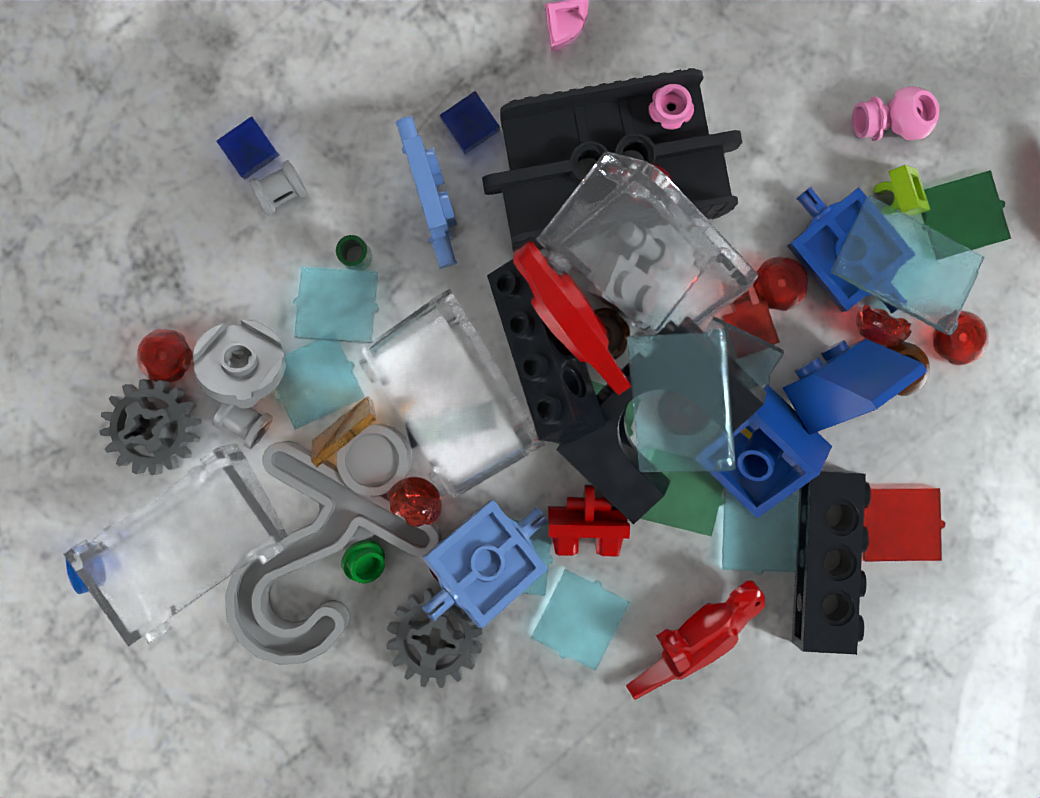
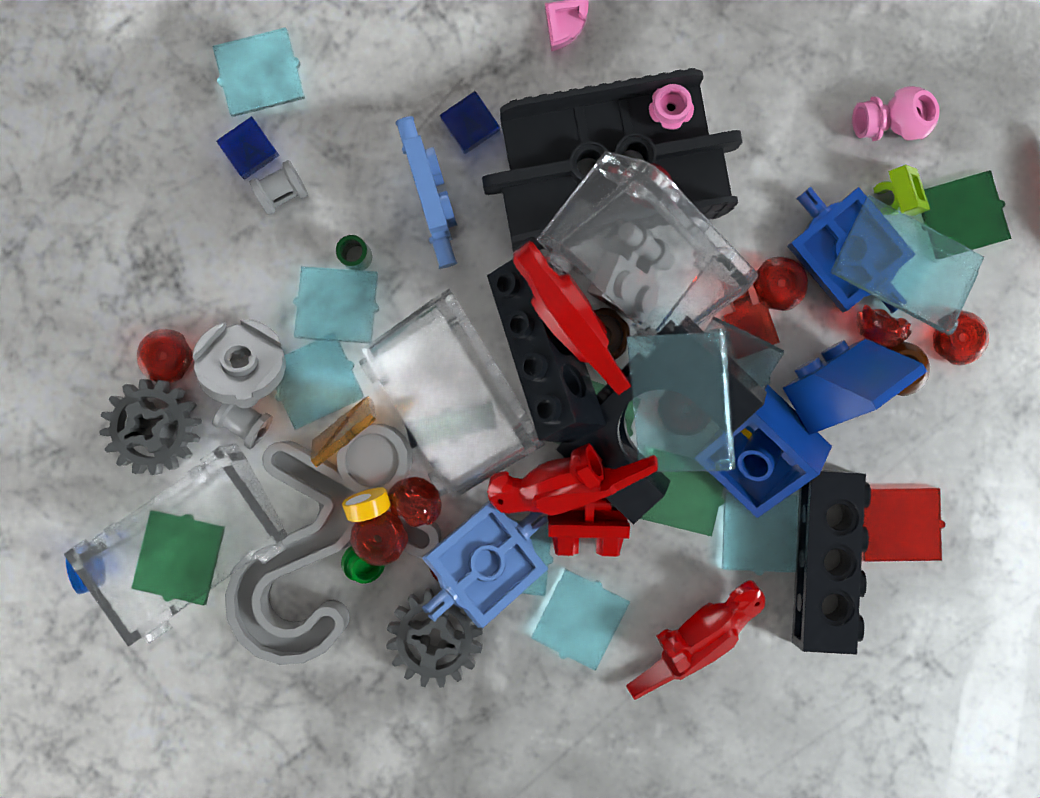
(178, 557): none -> clear green piece
(258, 72): none -> clear light blue piece
(366, 504): none -> yellow tile
(384, 552): none -> clear red plate
(565, 483): none -> red animal

